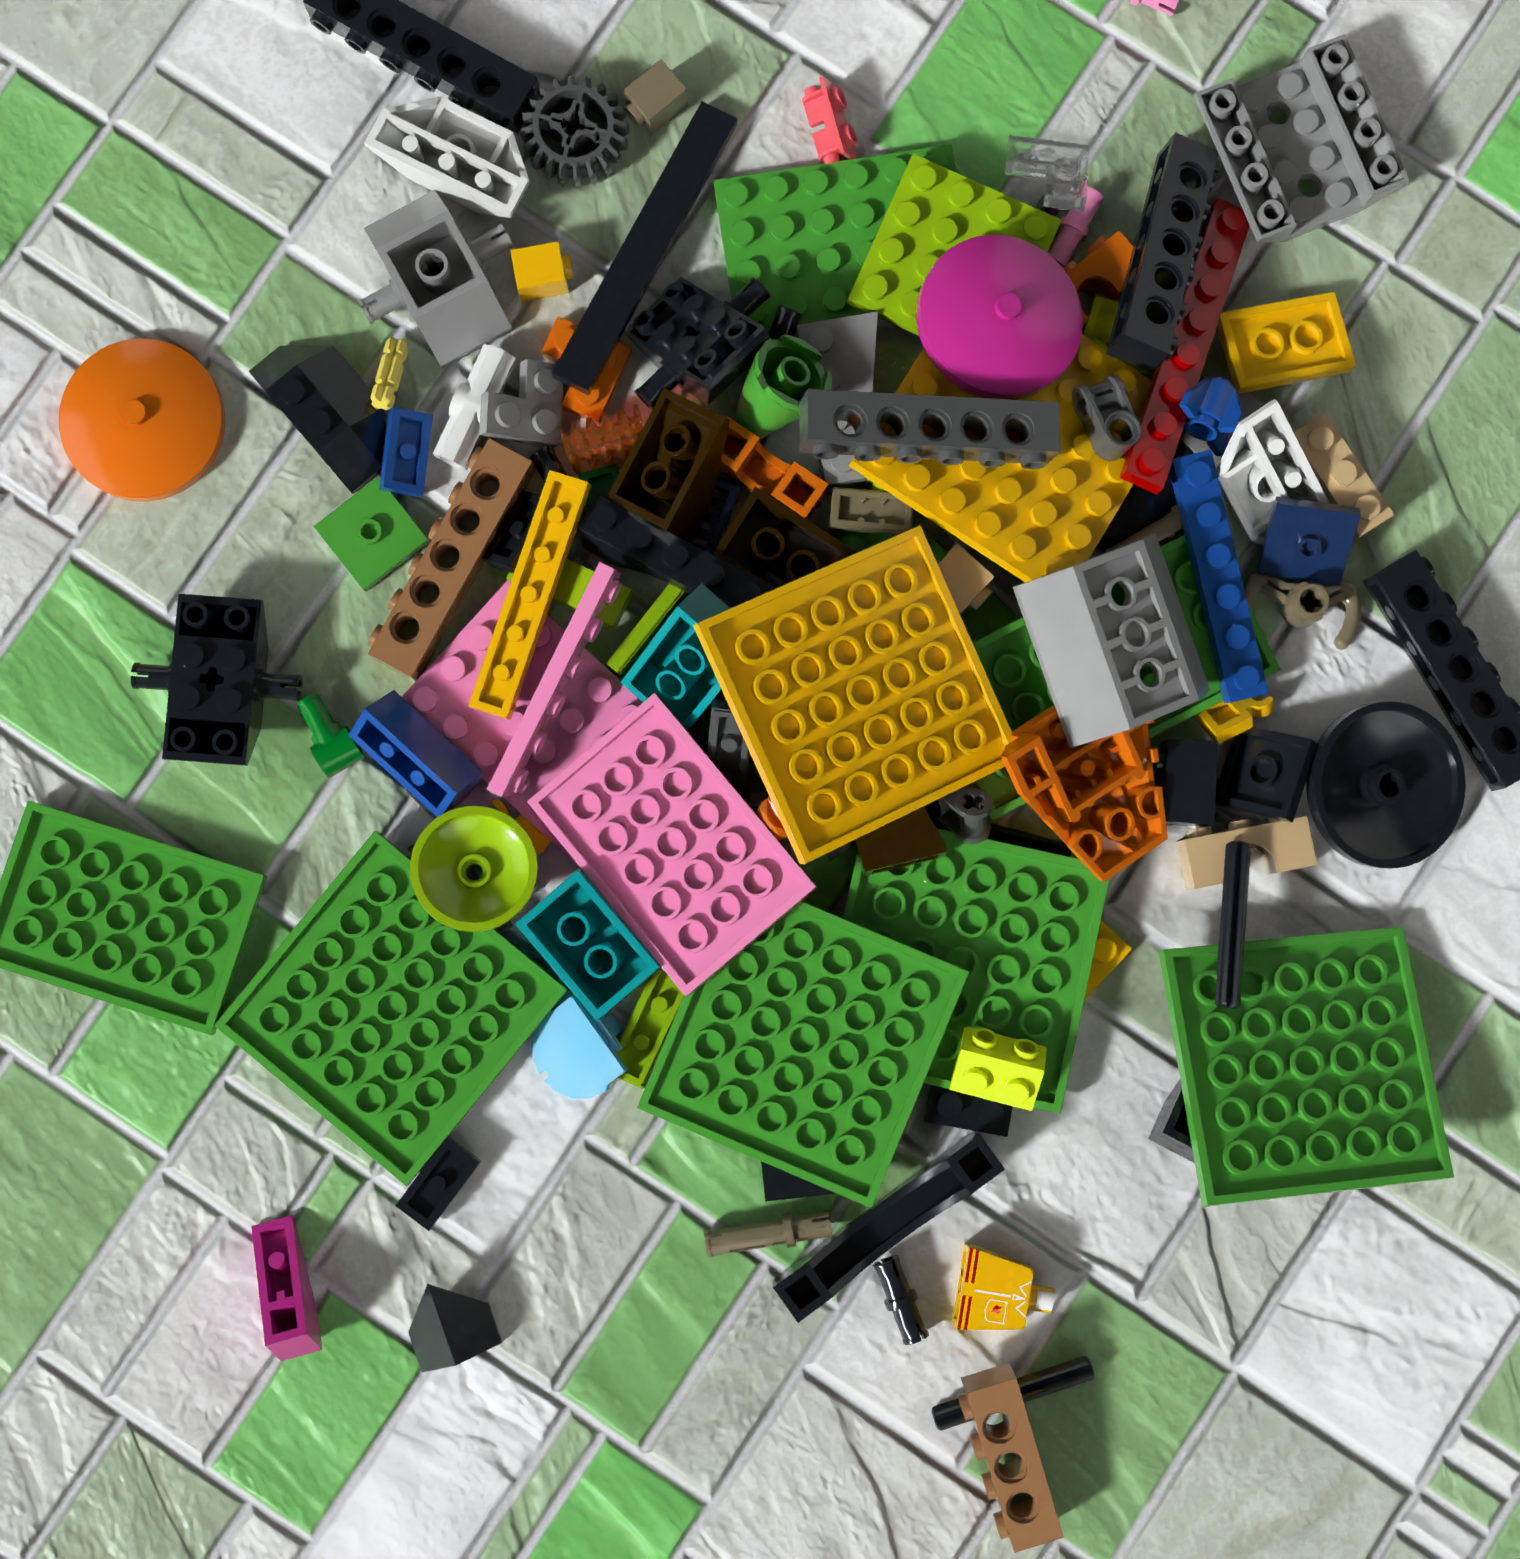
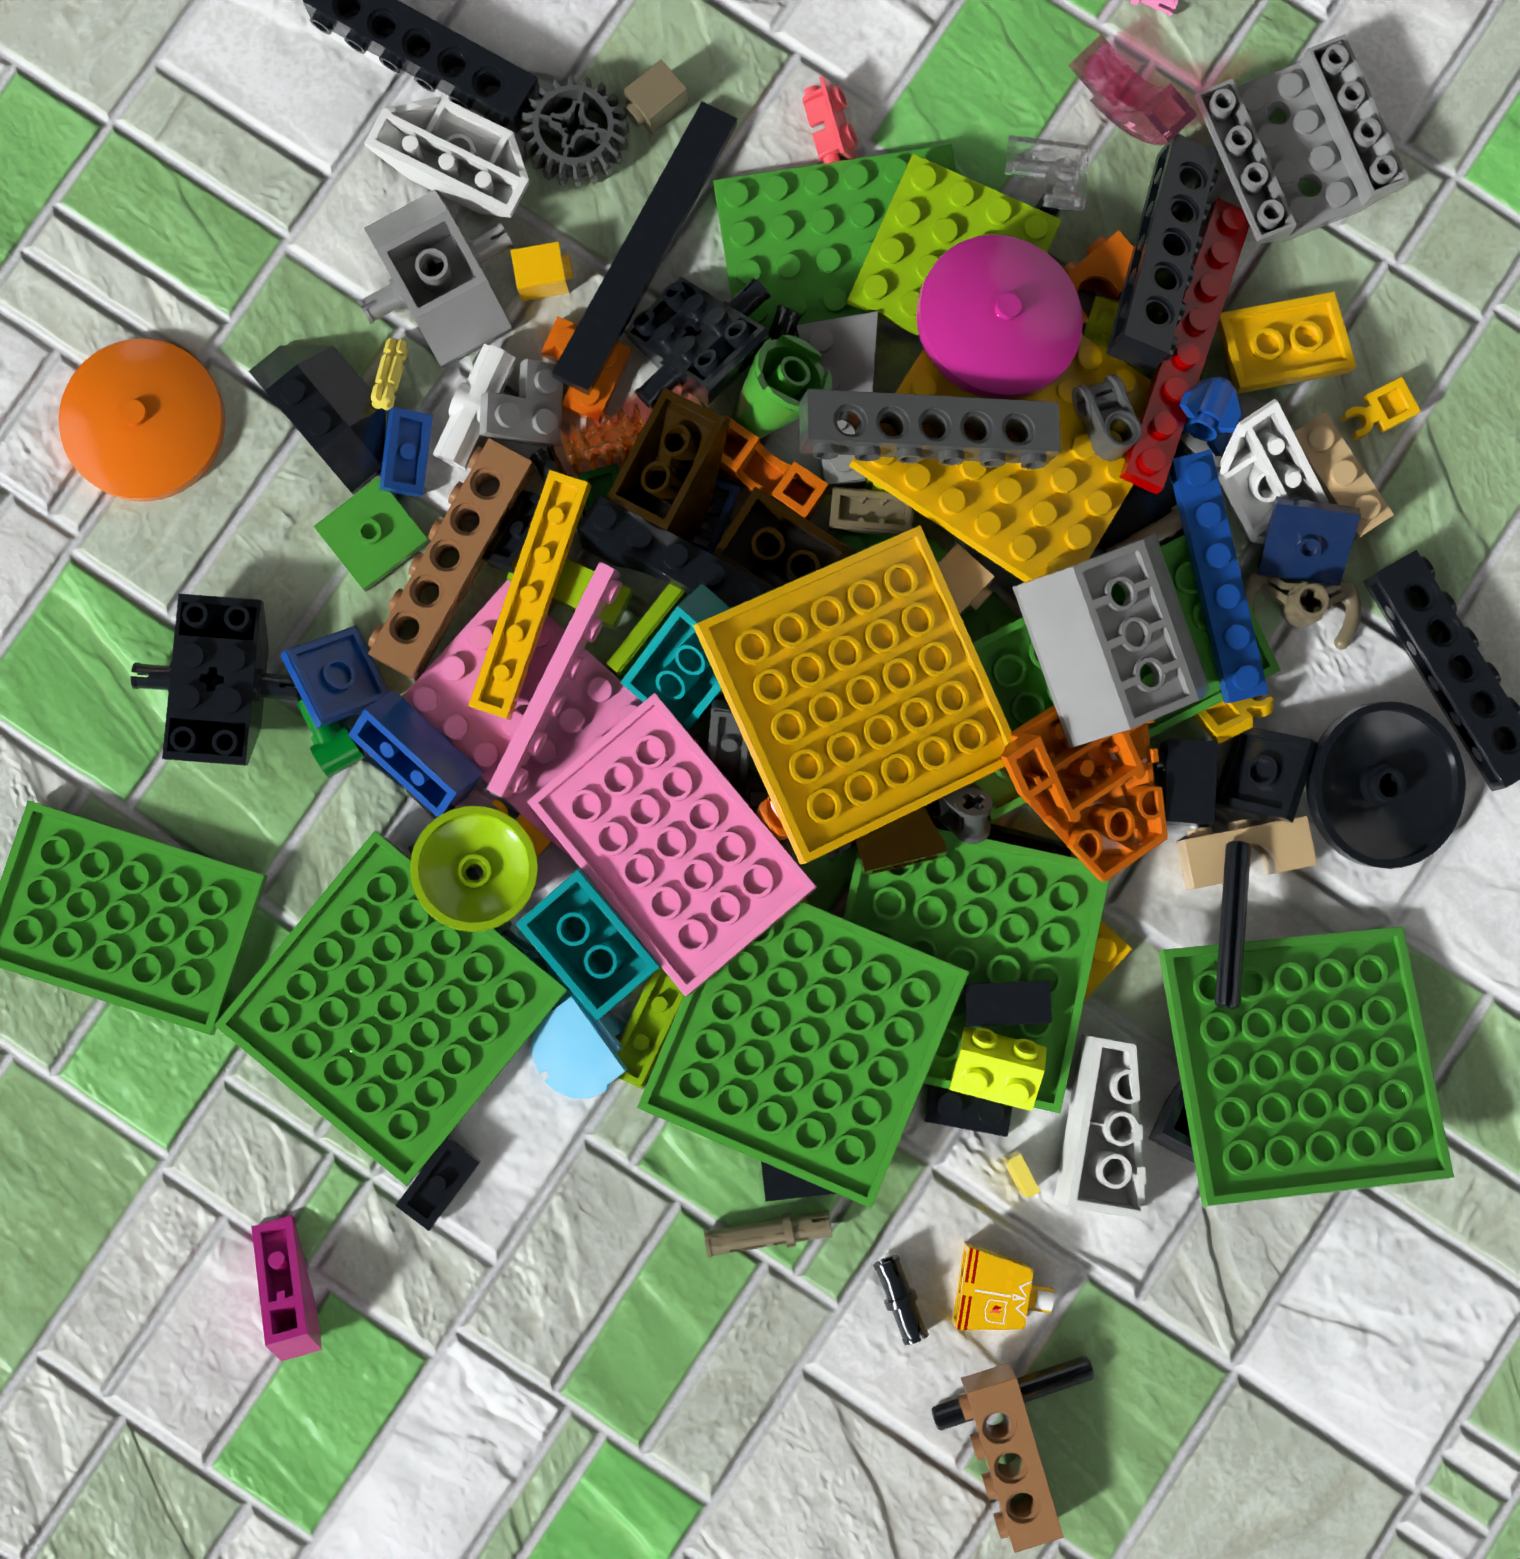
(335, 676): none -> blue plate
(451, 1329): black slope -> none
(874, 1232): black arch -> none
(1008, 1003): none -> black tile
(1021, 1174): none -> light yellow tile
(1074, 228): bright pink pin -> none
(1103, 1133): none -> white wedge
(1129, 101): none -> clear pink arch
(1385, 408): none -> yellow plate

